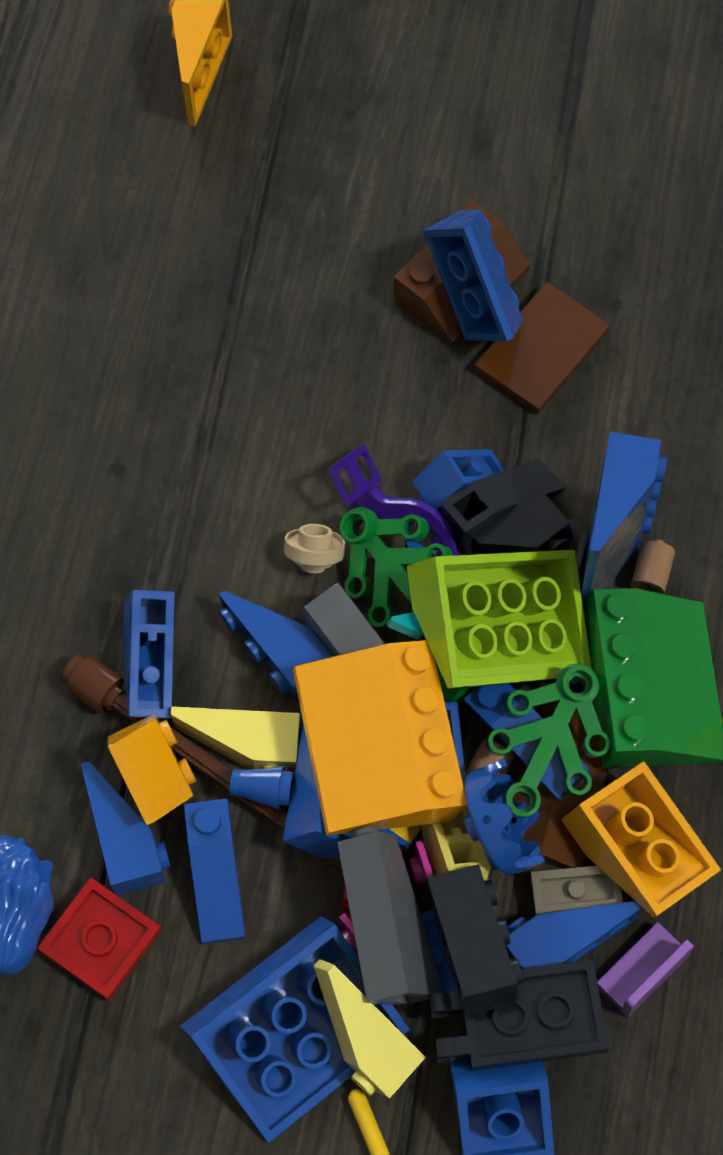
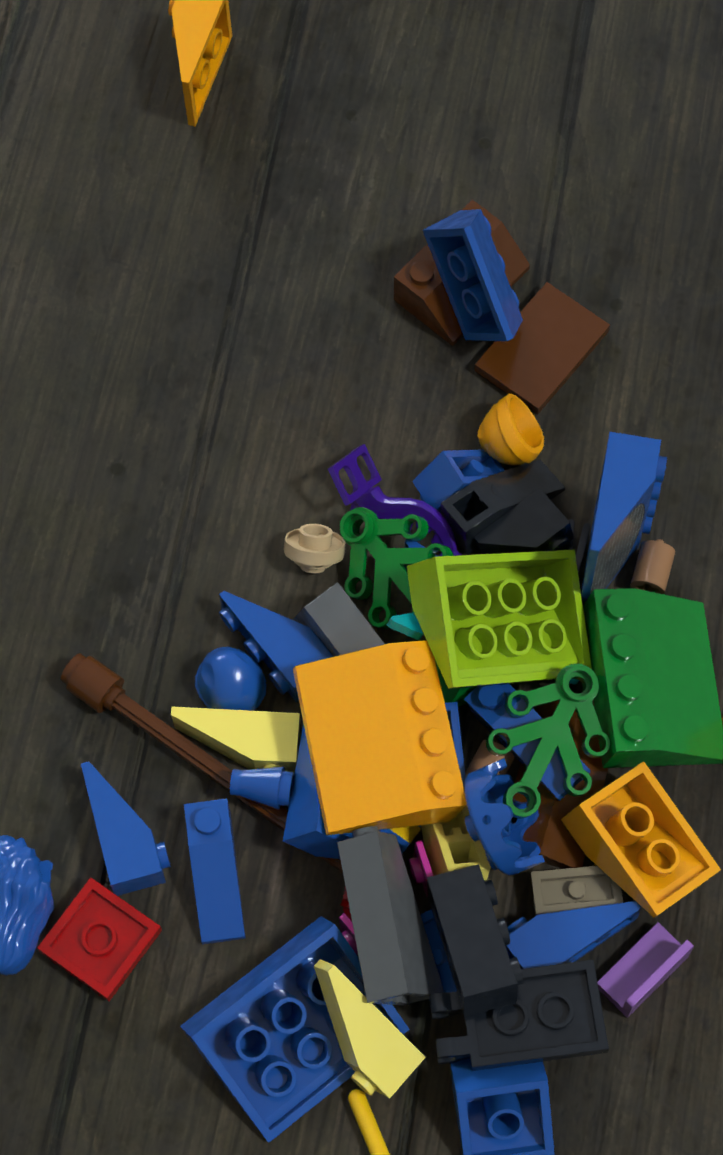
(148, 652): blue slope -> none
(151, 767): light orange slope -> none
(230, 680): none -> blue hat
(511, 432): none -> light orange hat

